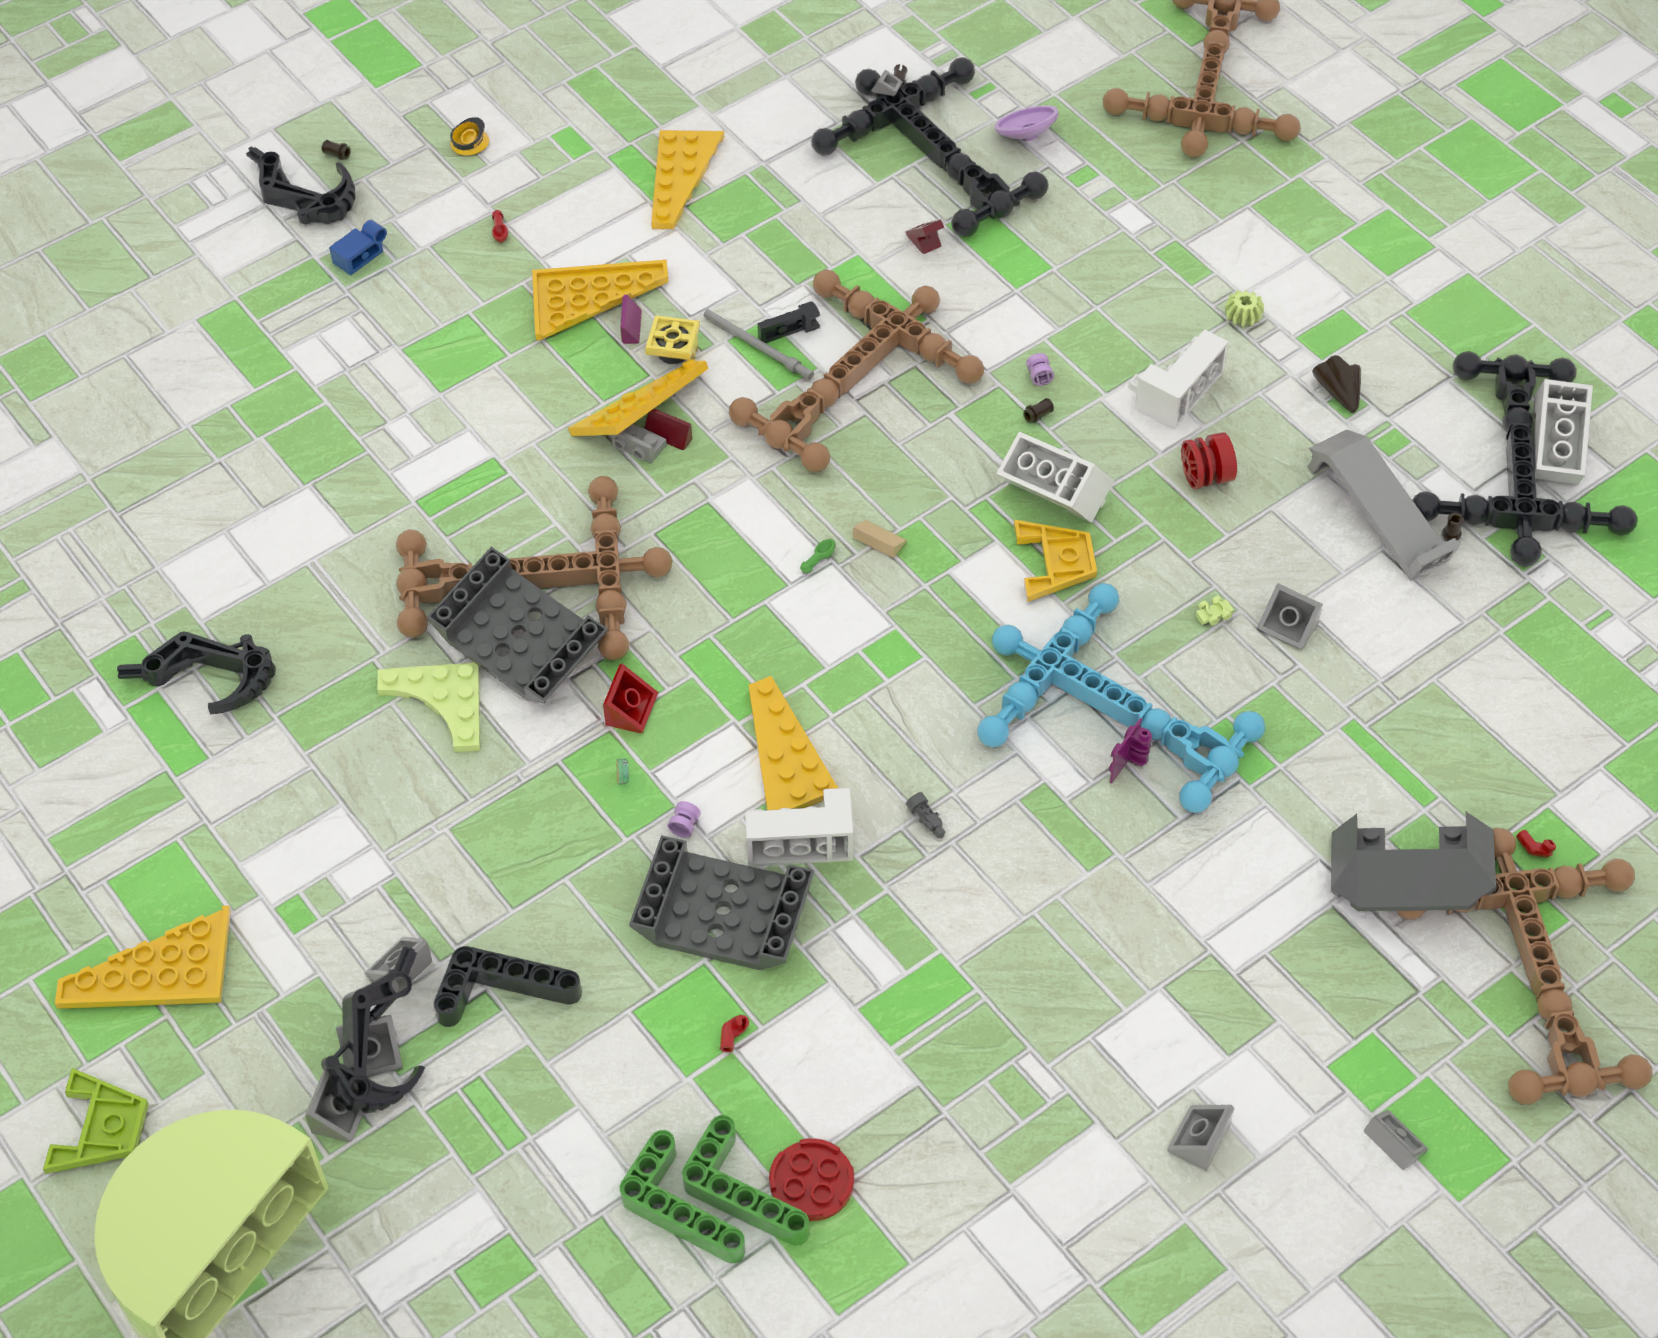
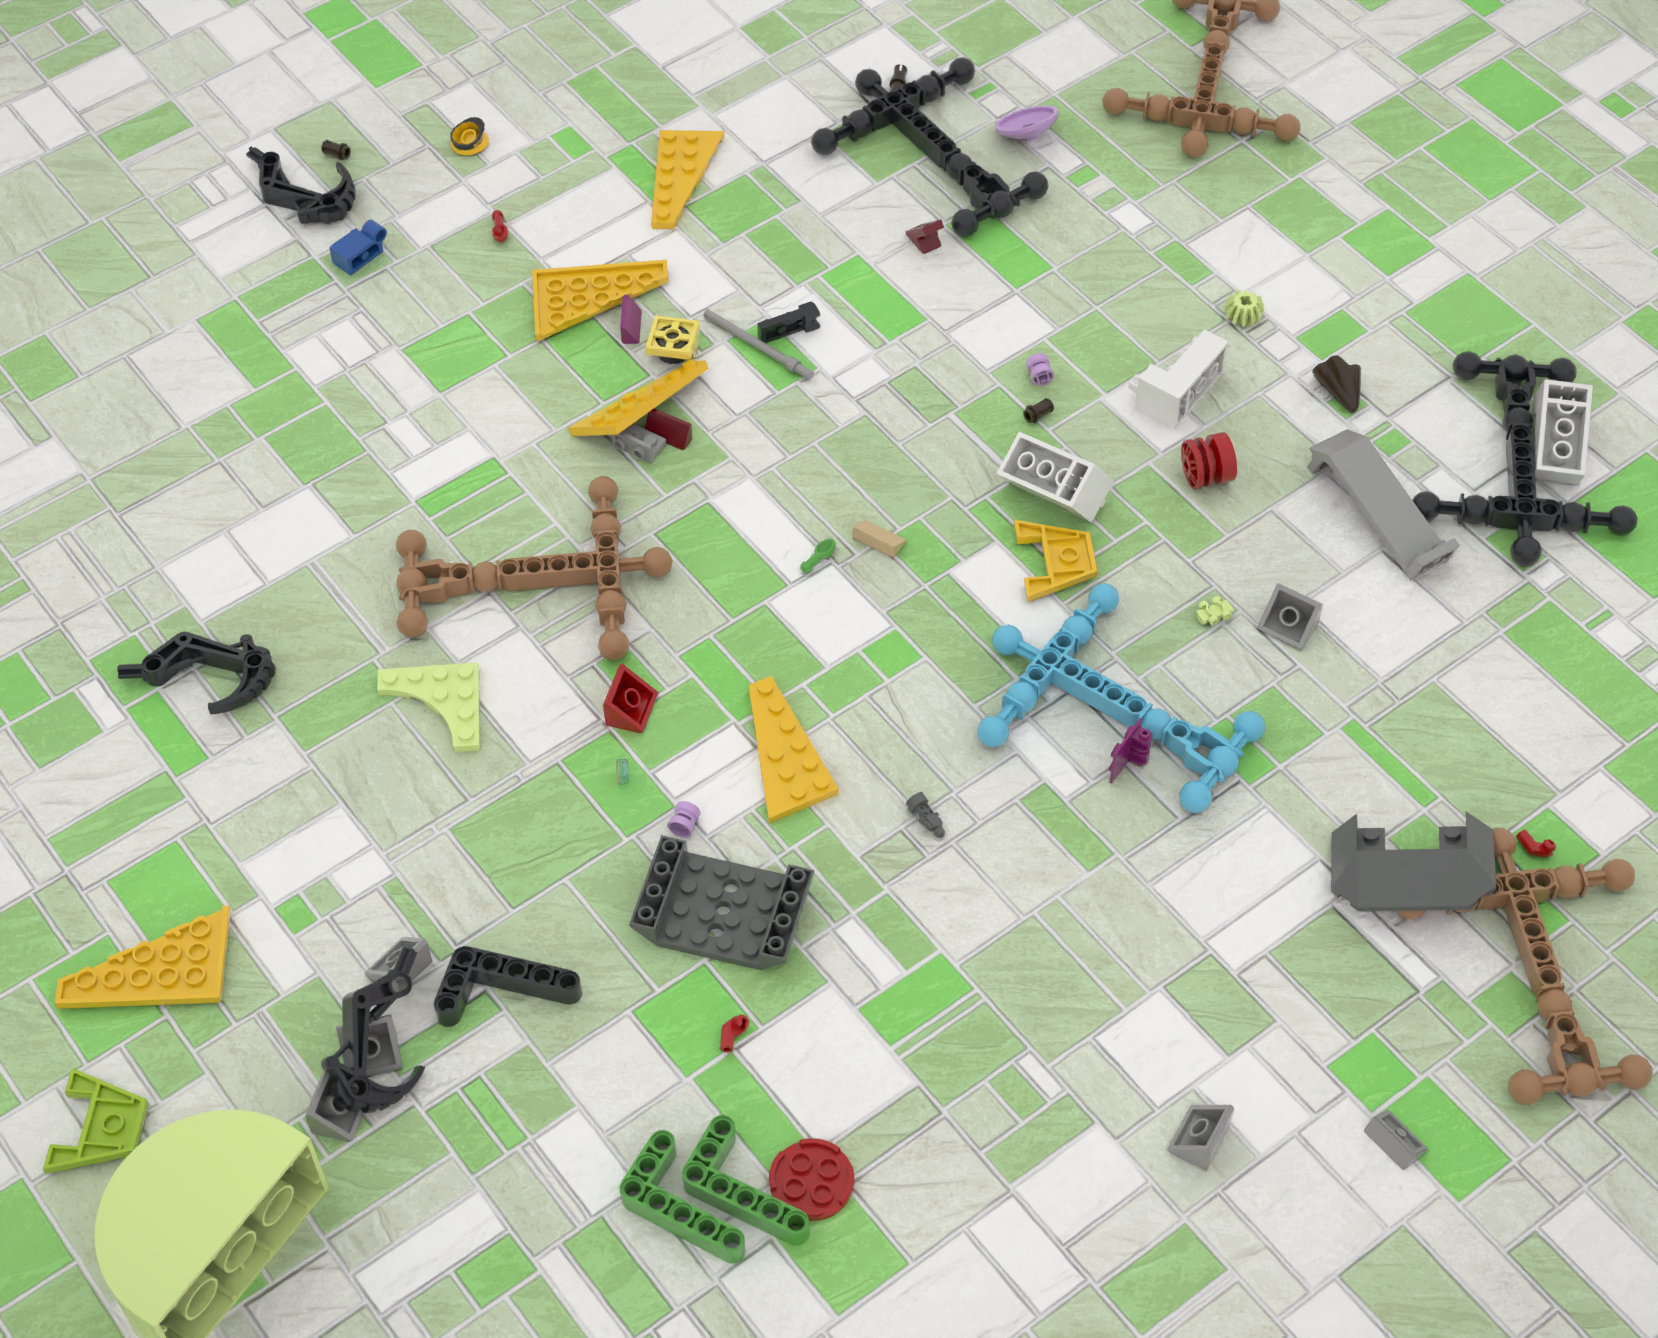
(494, 603): dark grey slope -> none
(803, 833): white hinge -> none
(887, 84): light grey slope -> none
(889, 329): medium nougat piece -> none
(1453, 527): dark brown pin -> none

